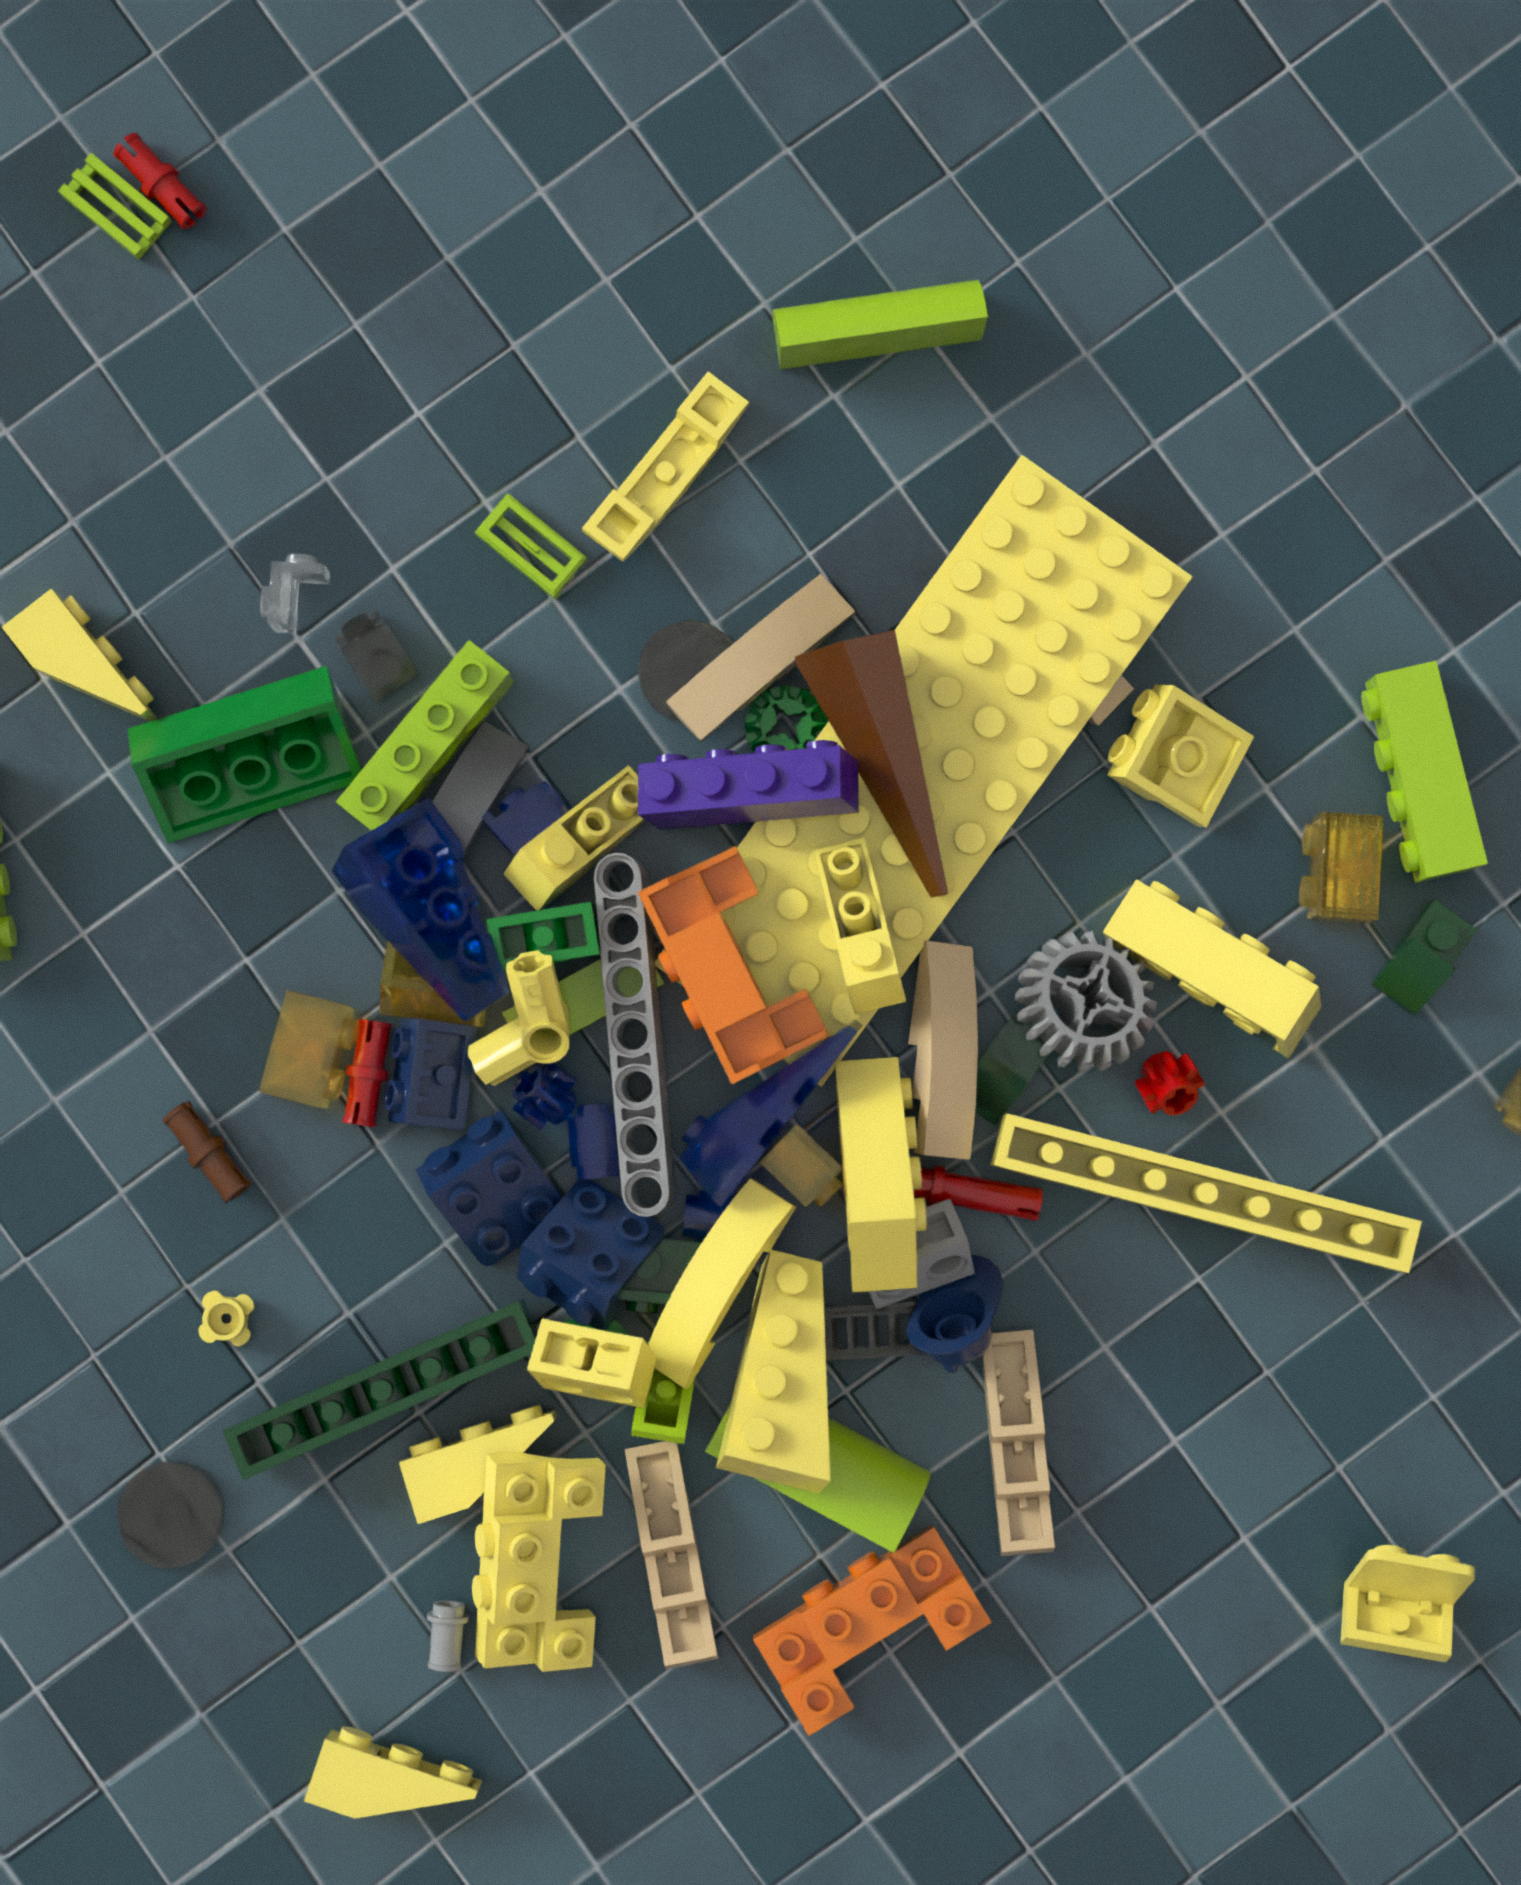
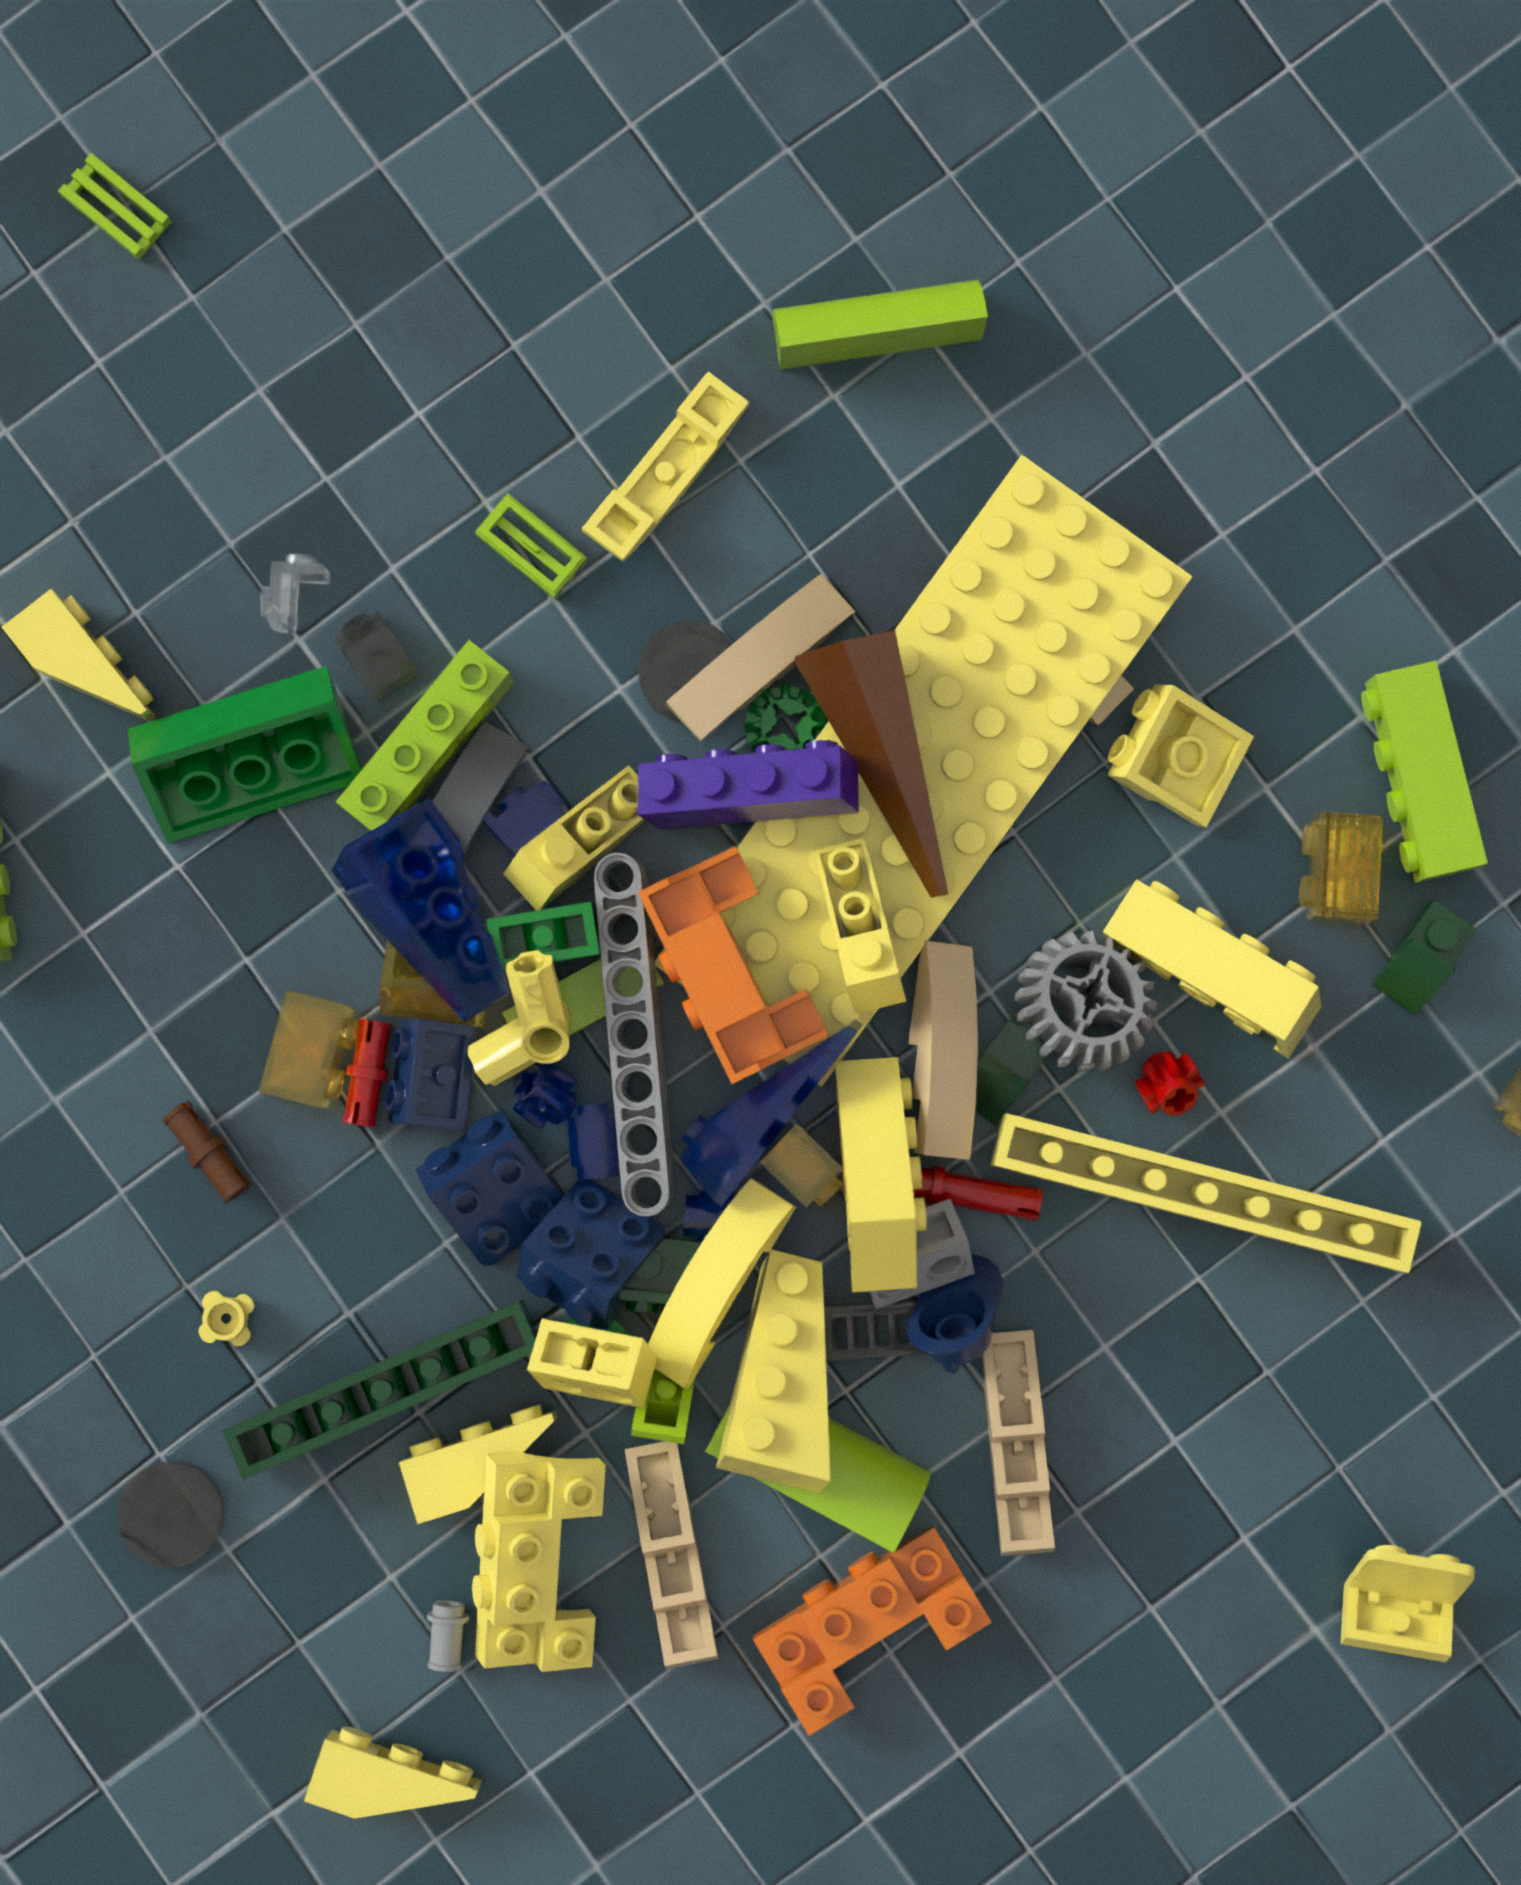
(159, 181): red pin -> none

